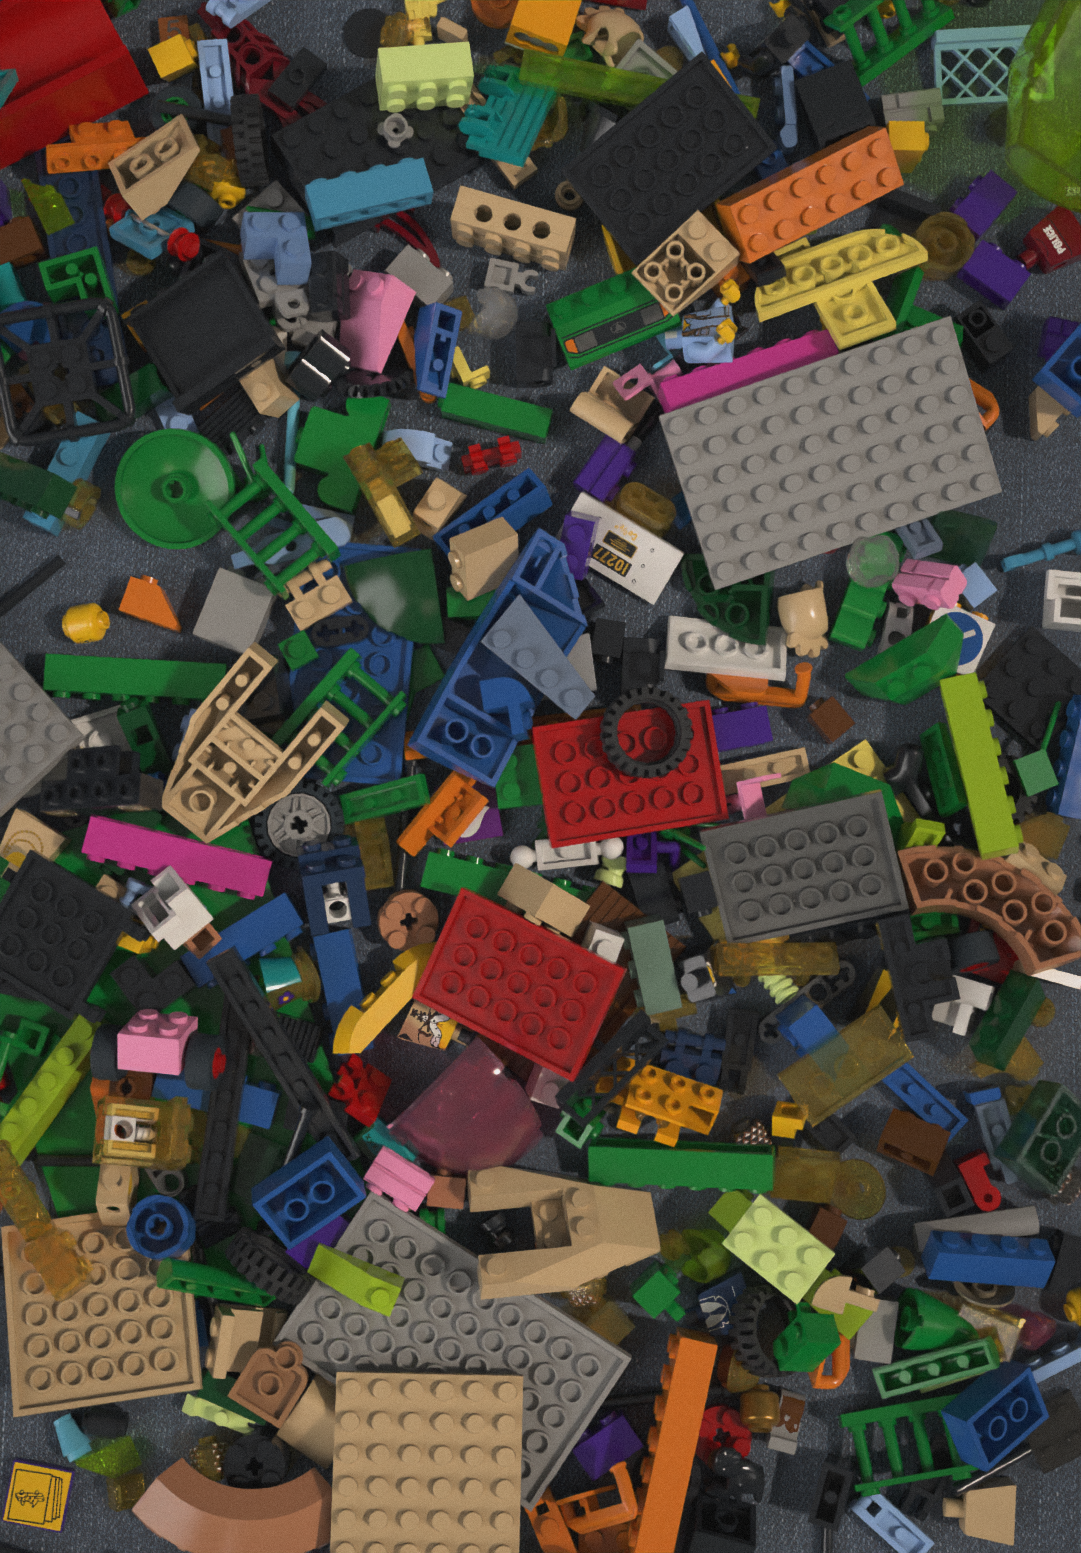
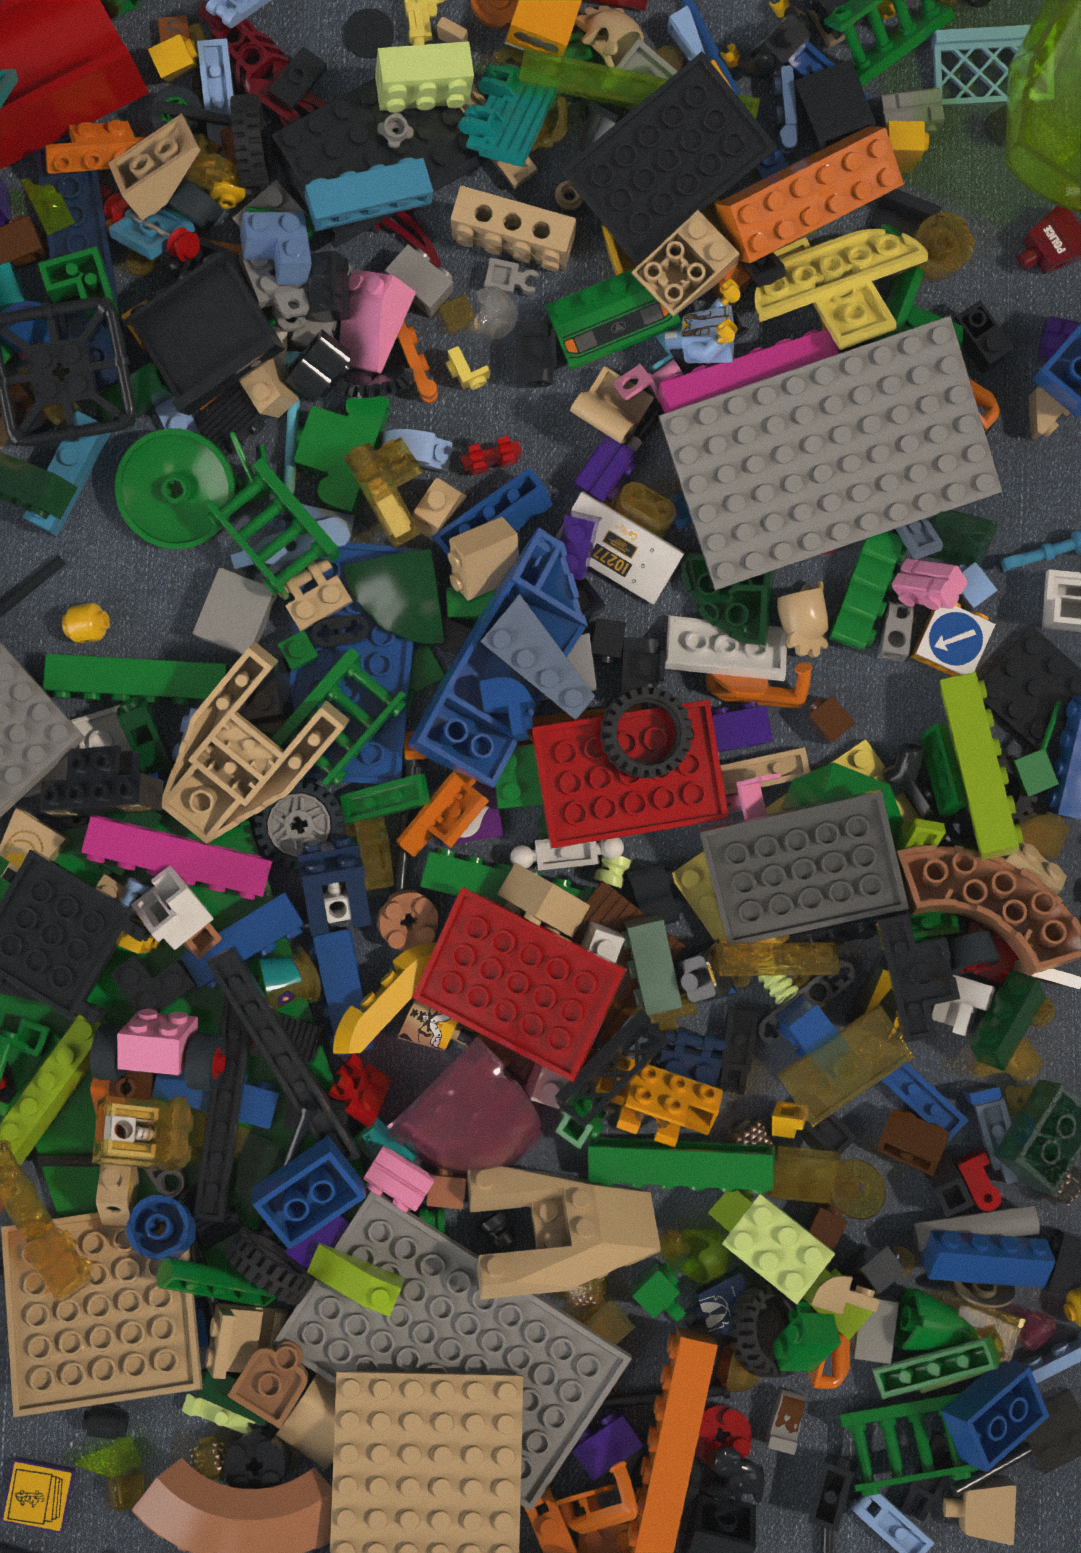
(72, 1438): medium azure cone -> none
(82, 504): clear yellow piece -> none
(149, 603): orange slope -> none
(399, 31): clear yellow piece -> none
(435, 347): blue slope -> none
(496, 413): green brick -> none
(643, 851): dark purple plate -> none
(681, 835): green plant -> none
(698, 894): black brick -> none
(759, 1409): pearl gold head -> none
(872, 561): clear helmet -> none
(912, 664): green wedge -> none
(985, 203): dark purple brick -> none
(994, 274): dark purple brick -> none

